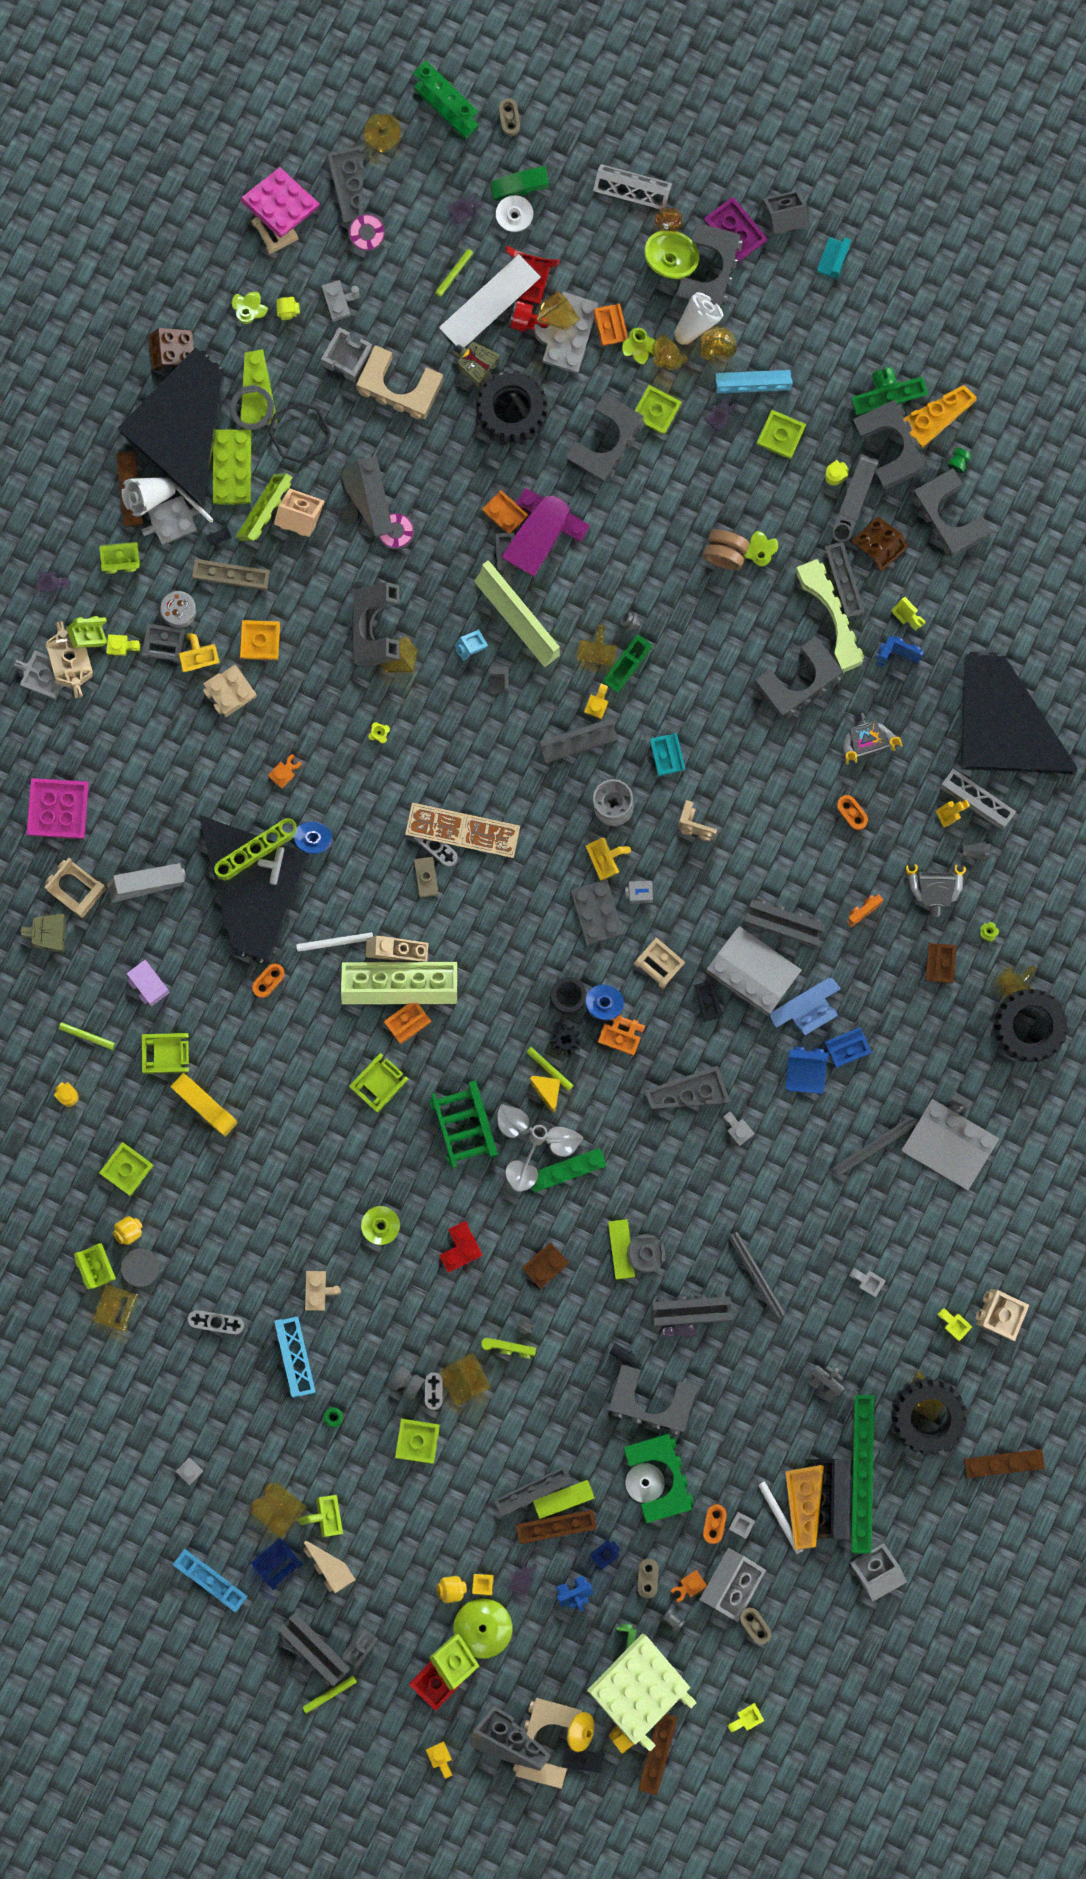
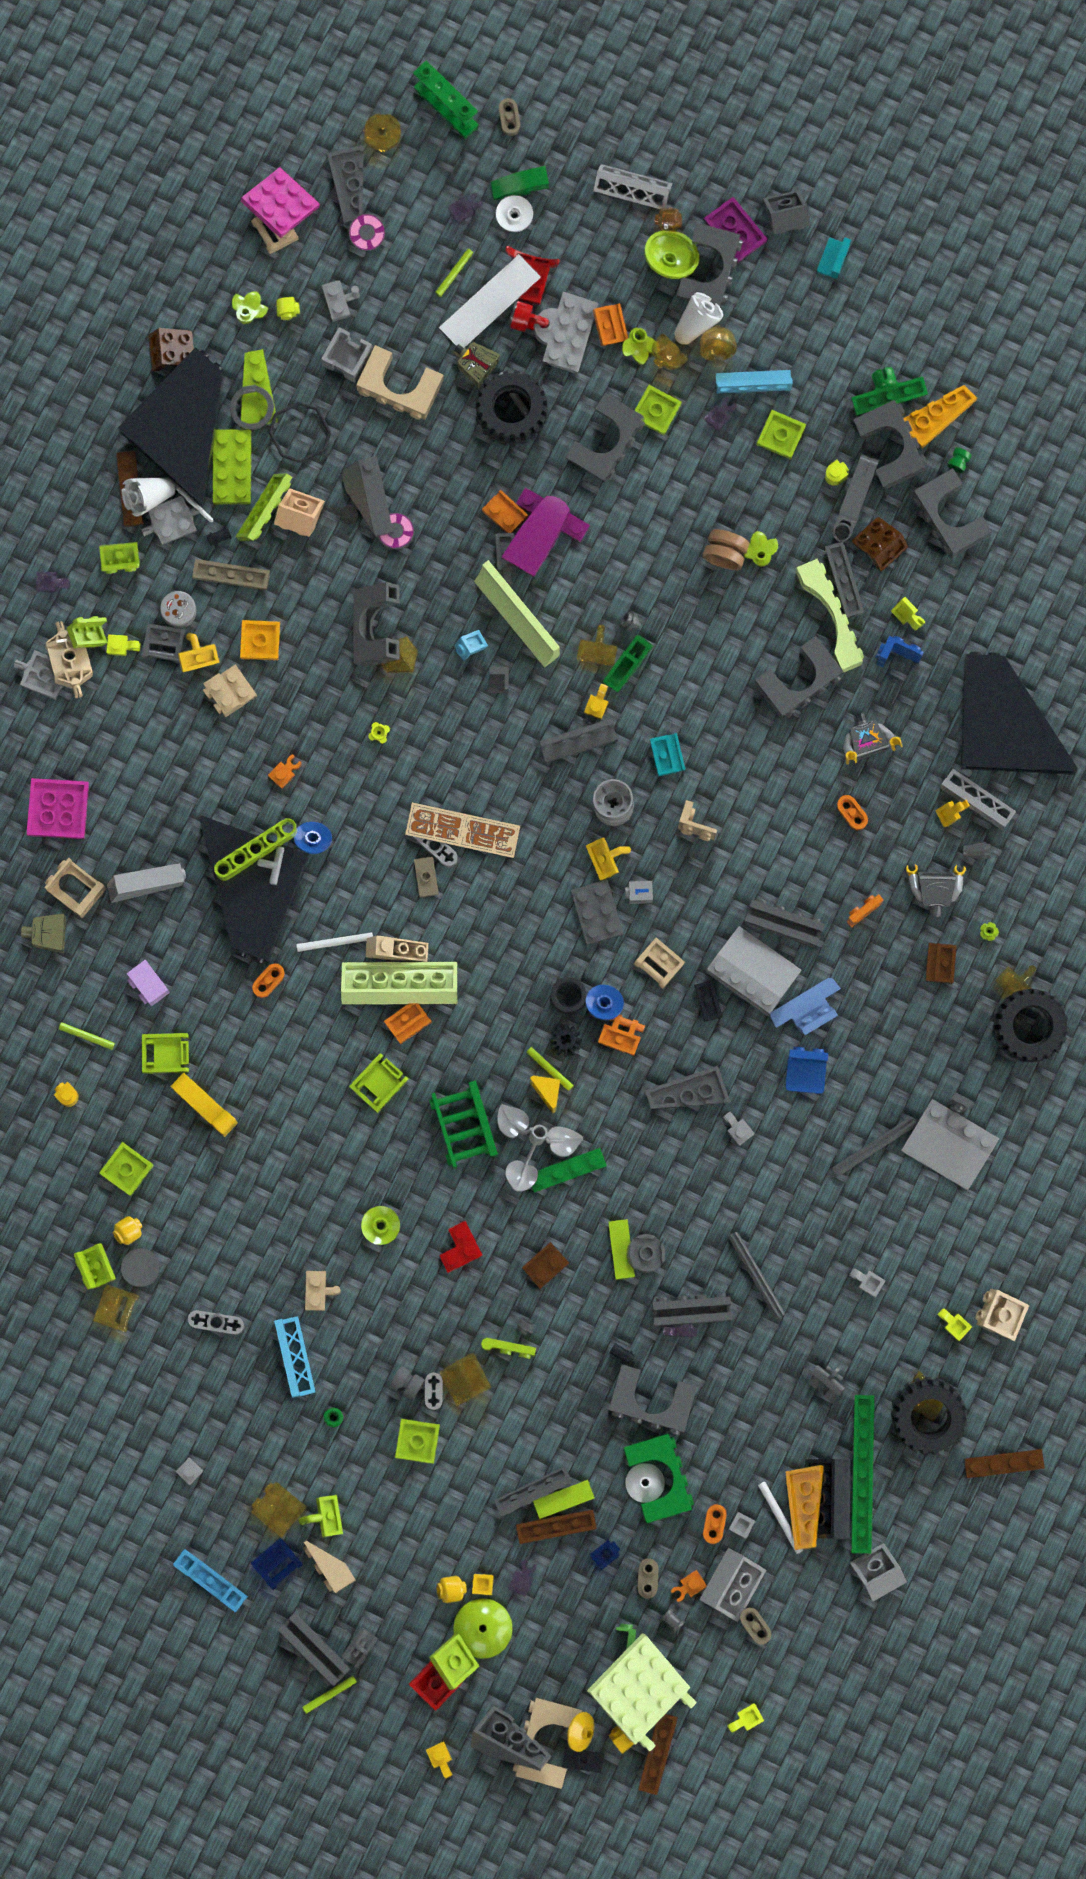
(558, 312): clear yellow slope -> none
(577, 1596): blue hips -> none
(848, 1047): blue plate -> none

